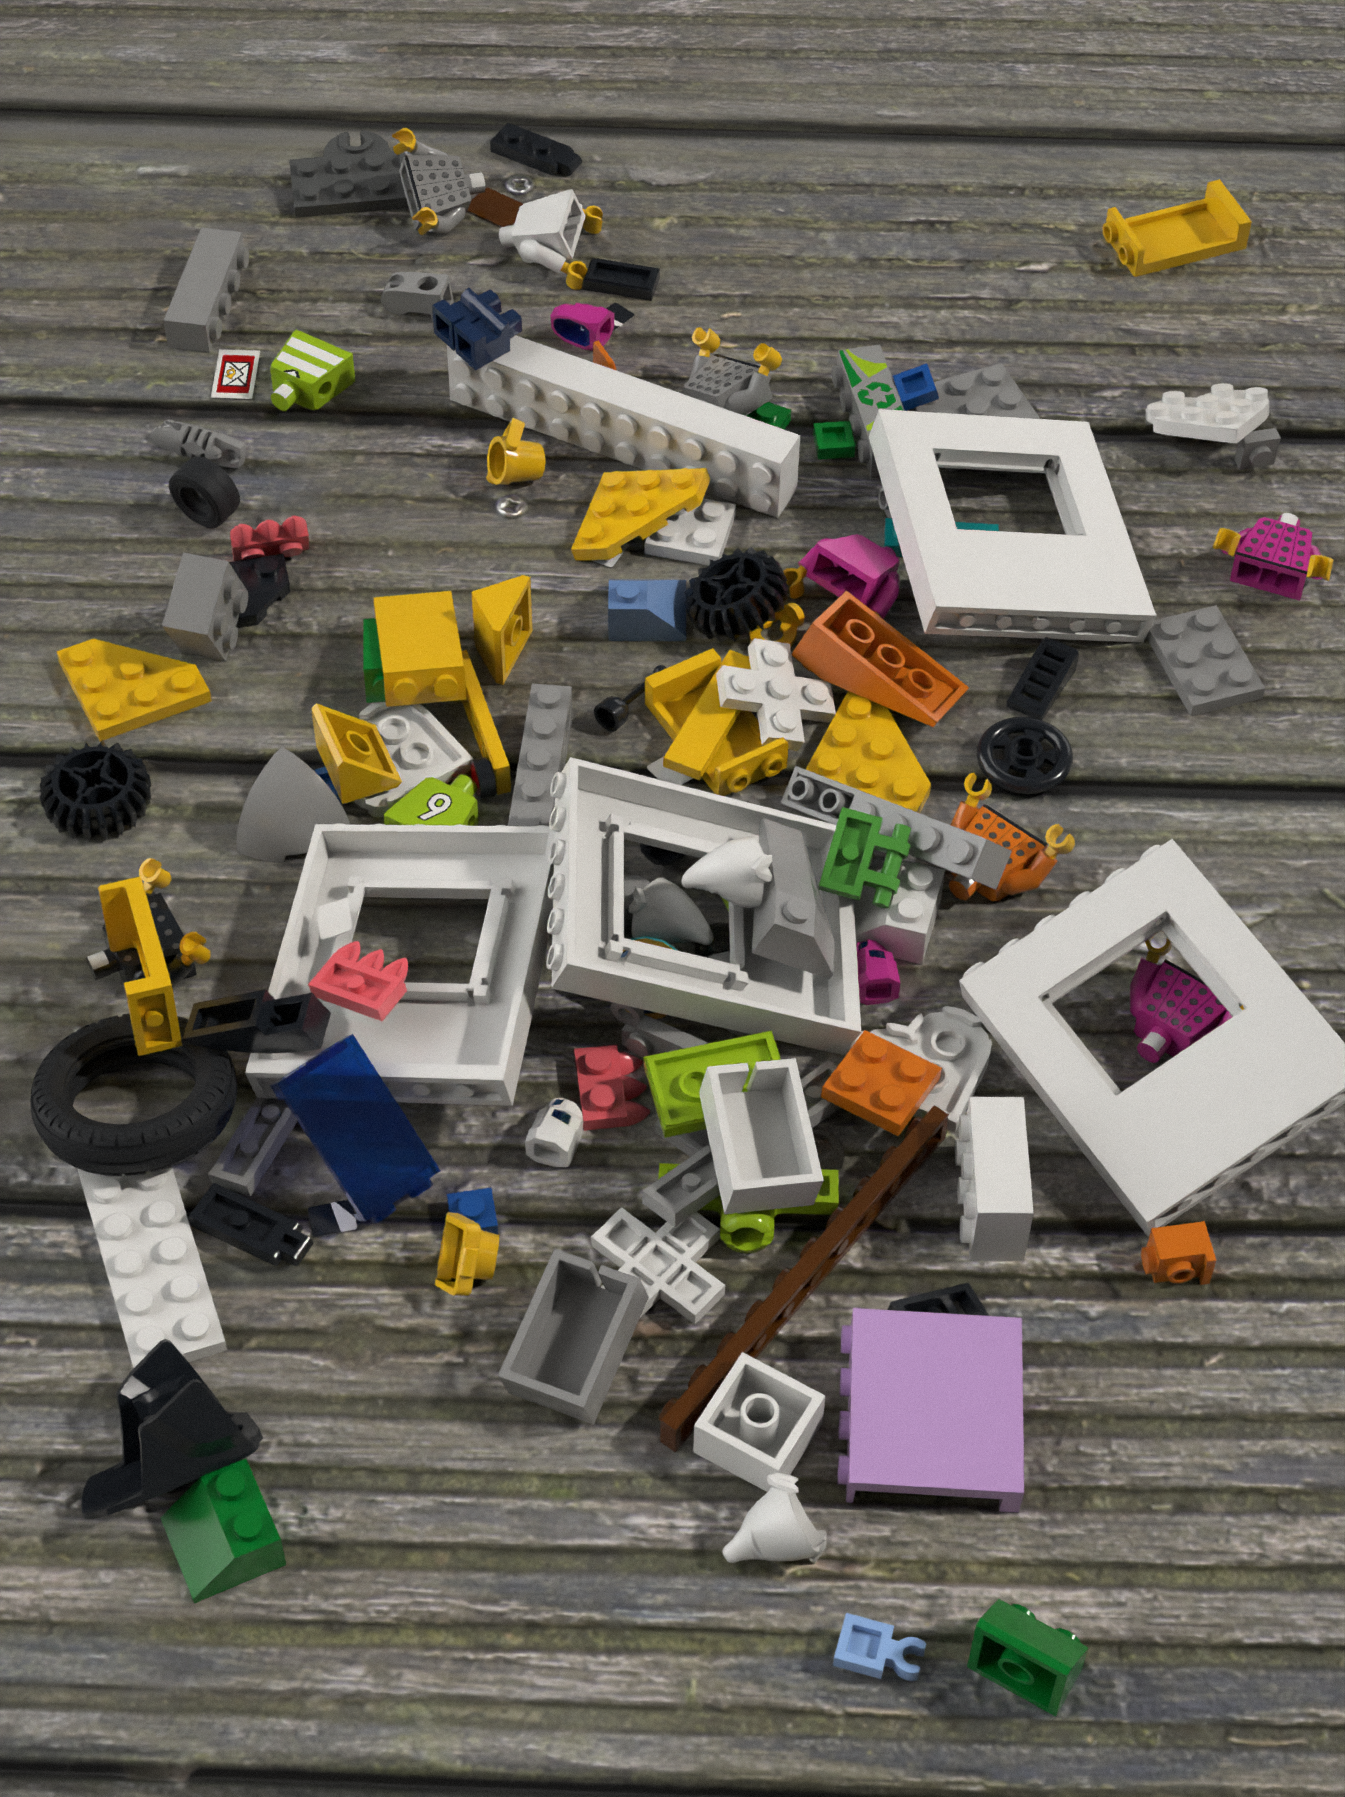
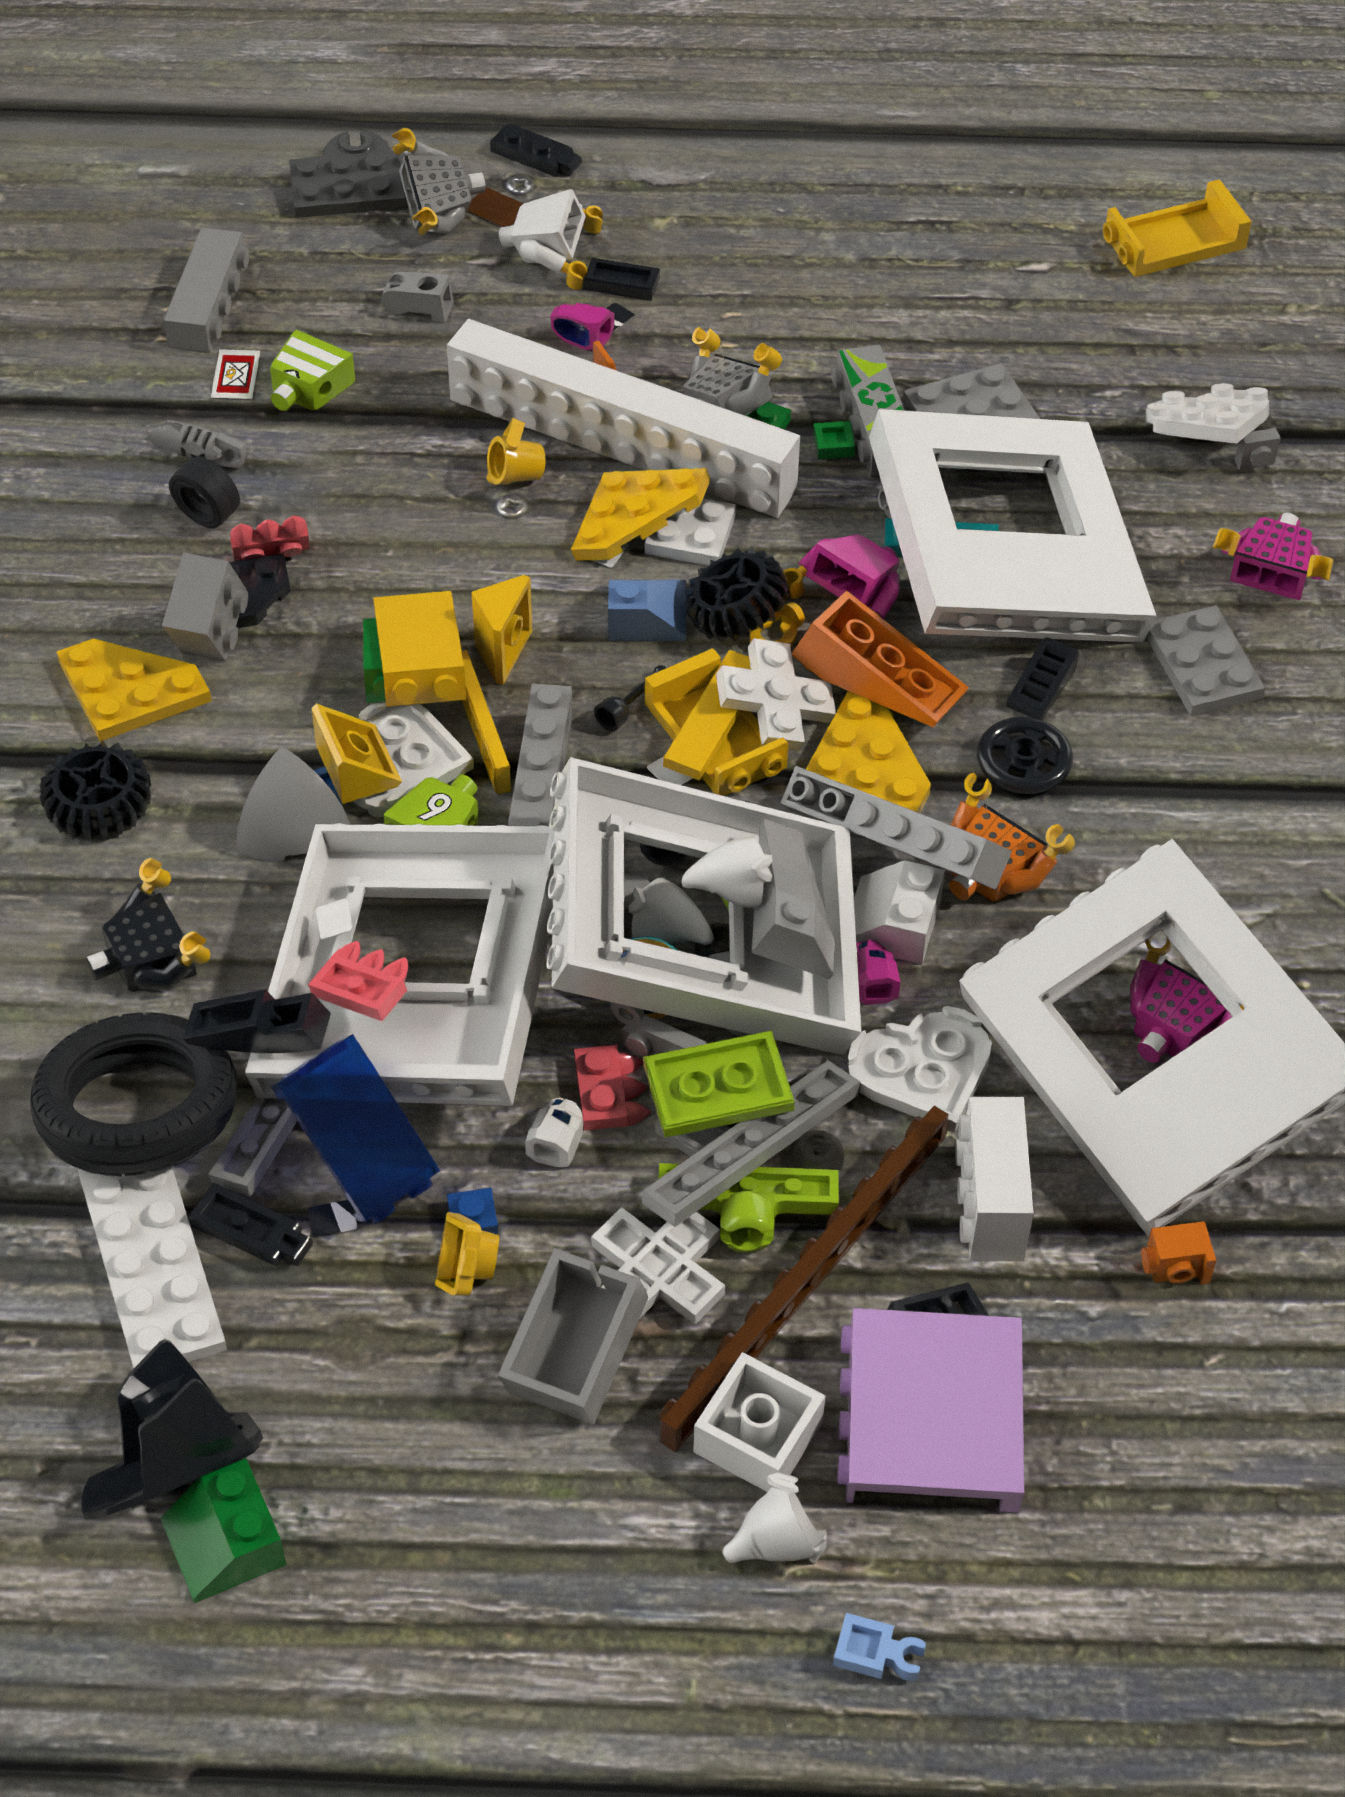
(150, 998): yellow panel -> none
(476, 327): dark blue hips -> none
(484, 777): black tile -> none
(760, 1136): white piece -> none
(851, 856): bright green plate -> none
(881, 1082): orange plate -> none
(915, 387): blue plate -> none
(1026, 1655): green slope -> none

